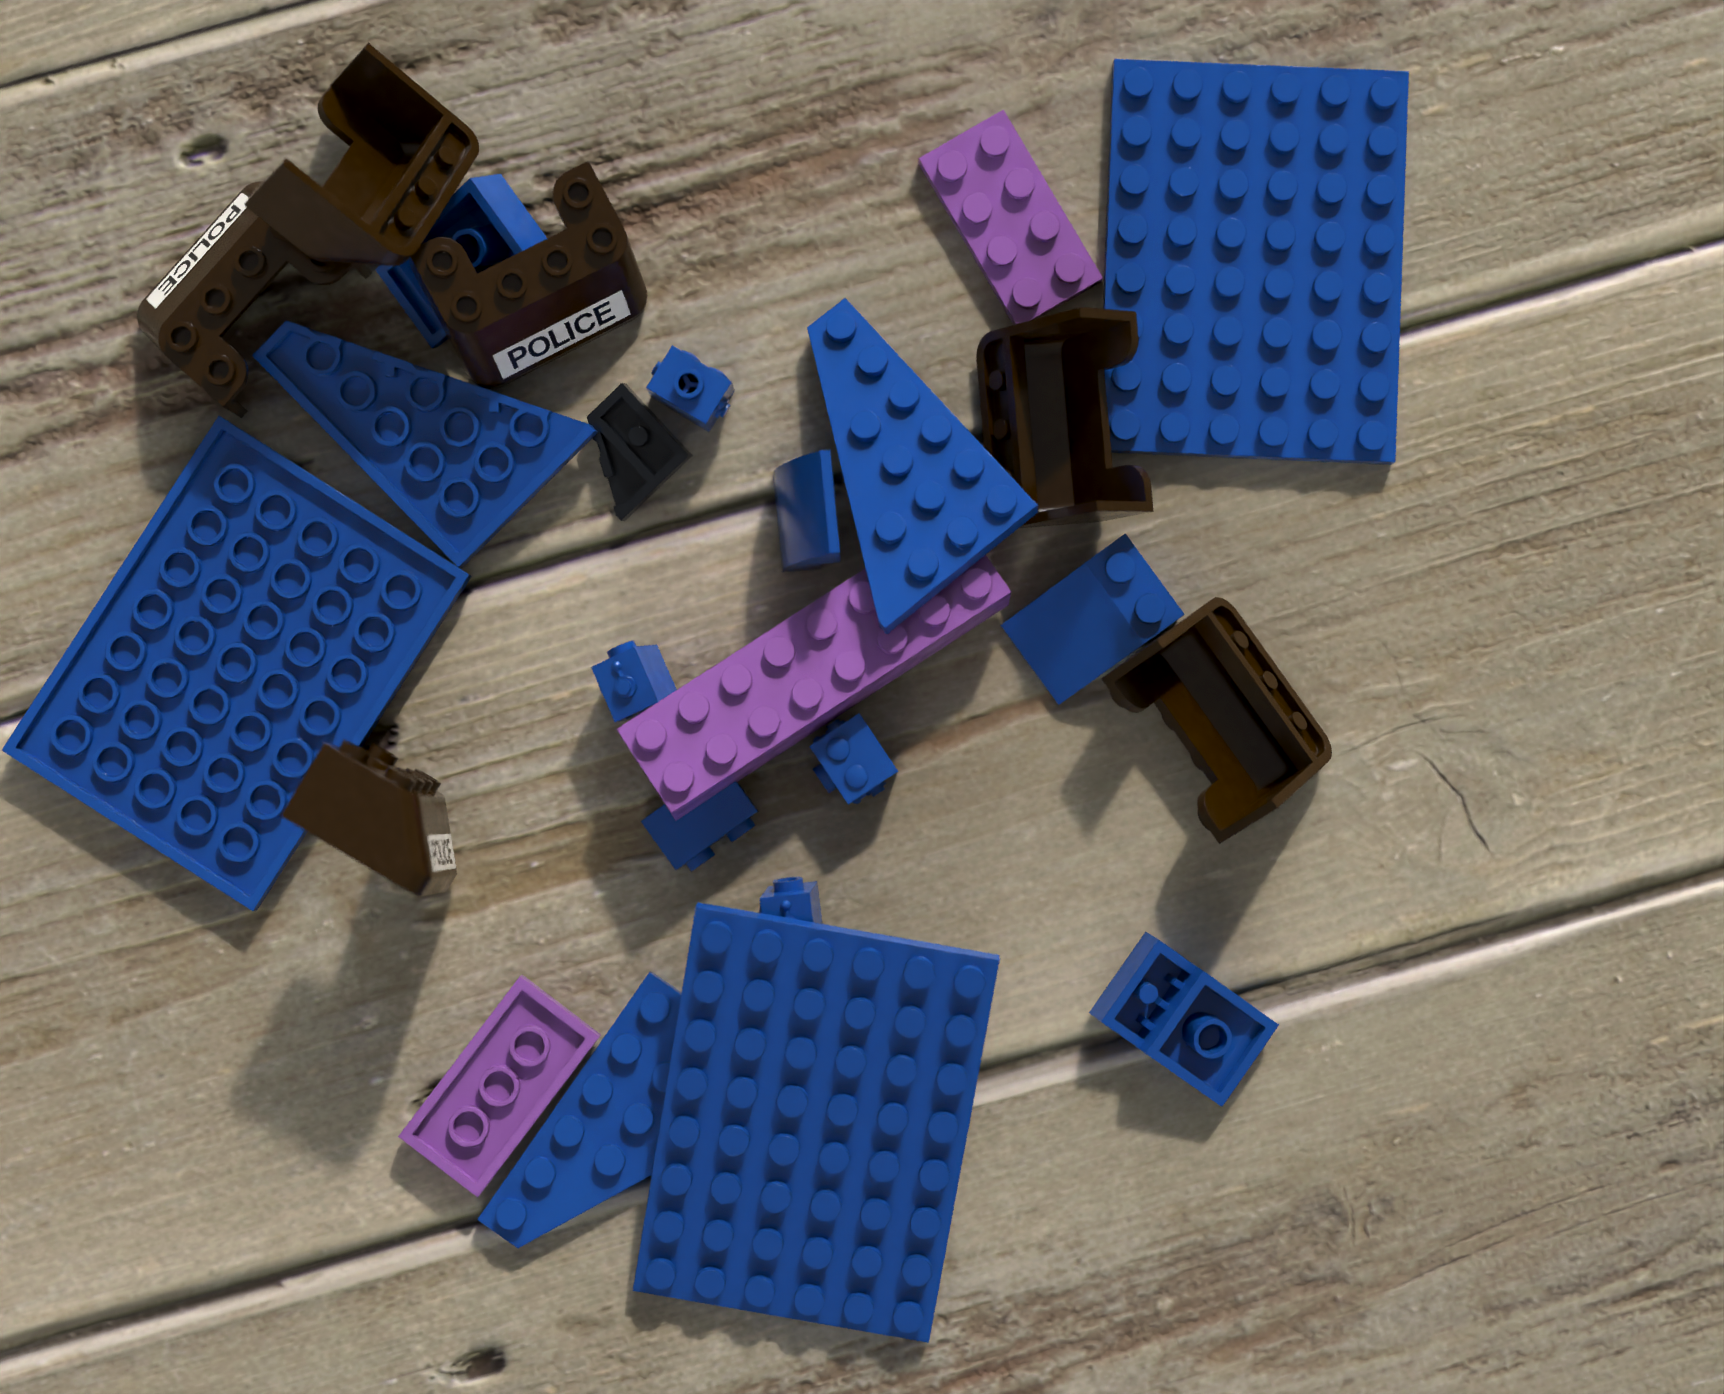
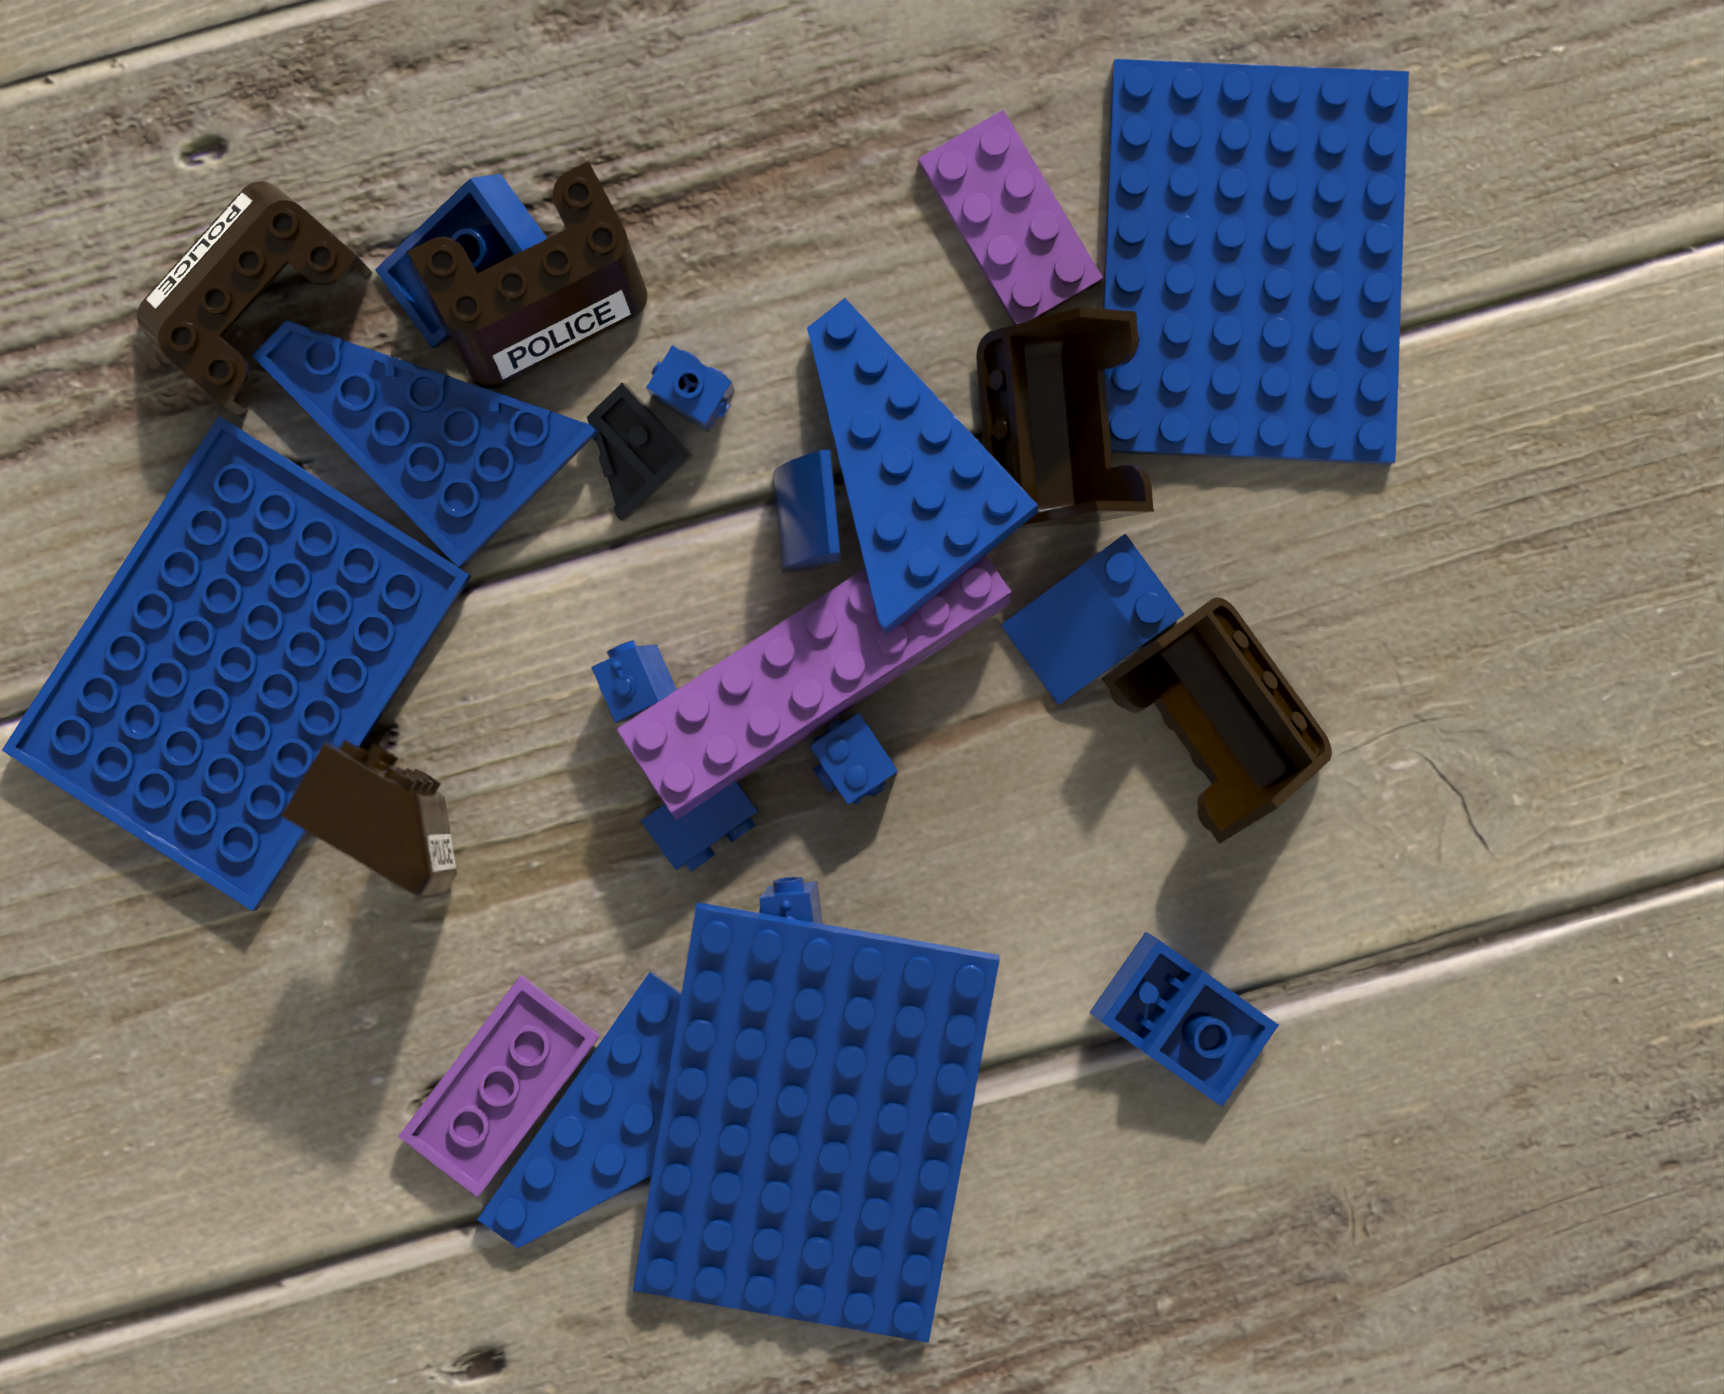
(390, 181): dark brown windscreen -> none

